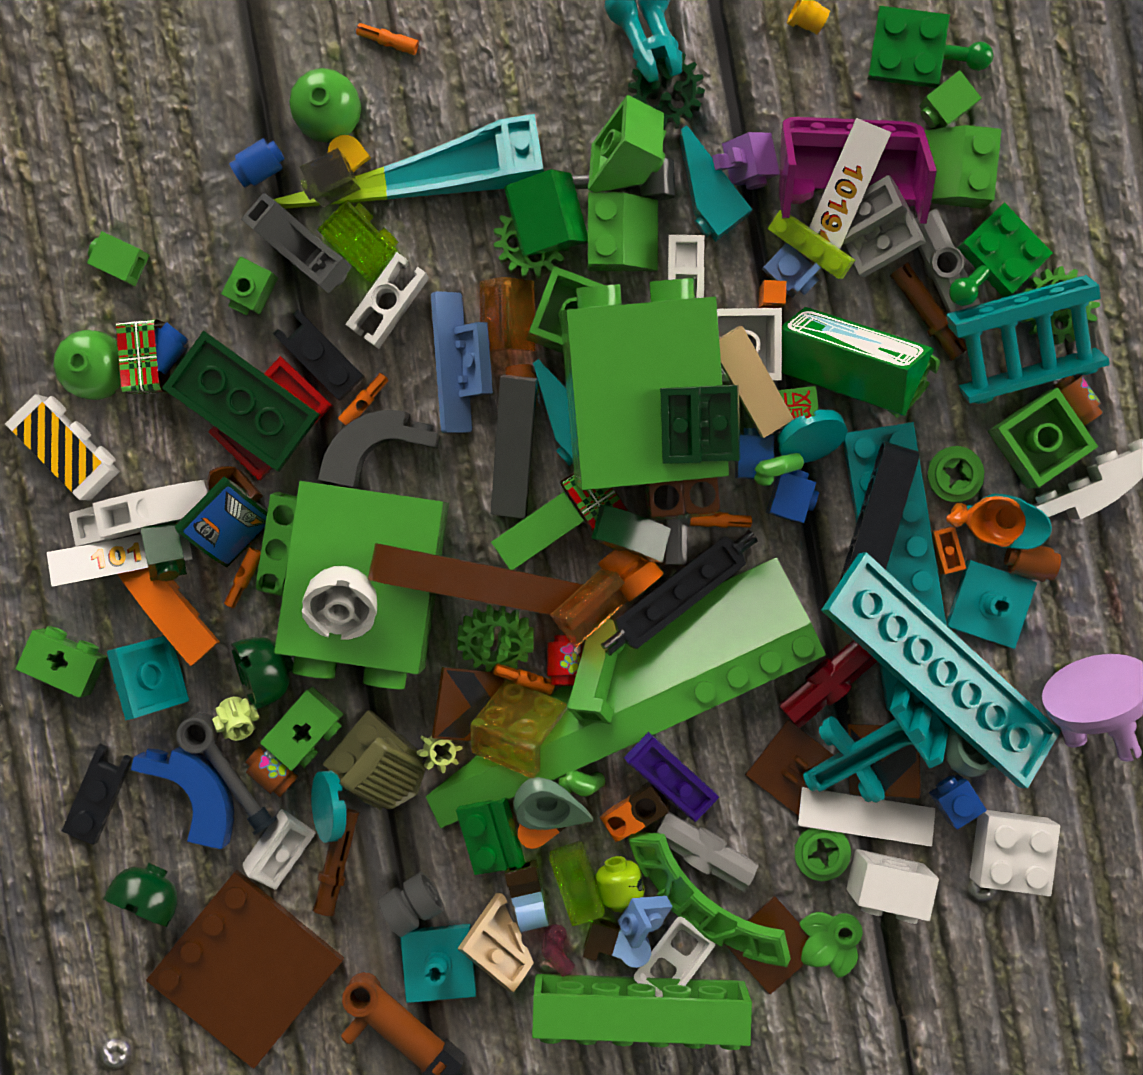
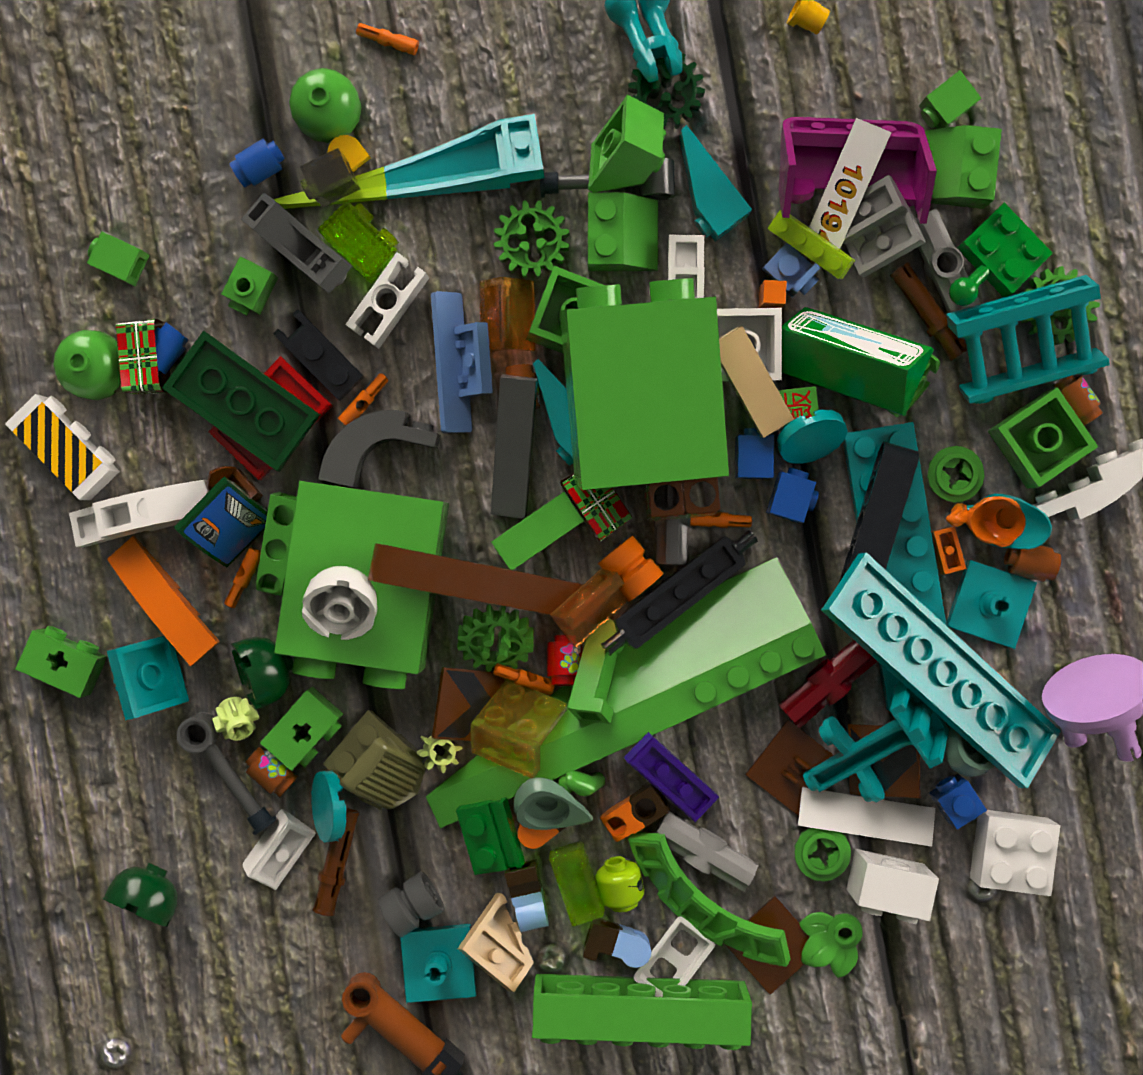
(96, 797): black hinge -> none
(101, 559): white sticker -> none
(163, 551): dark green brick -> none
(207, 791): blue arch -> none
(245, 969): reddish brown plate -> none
(546, 212): green slope -> none
(553, 947): clear pink arm -> none
(631, 533): dark green slope -> none
(642, 917): medium blue bracket -> none
(700, 424): dark green slope -> none
(749, 159): medium lavender brick -> none
(777, 466): bright green arm -> none
(912, 48): green plate -> none

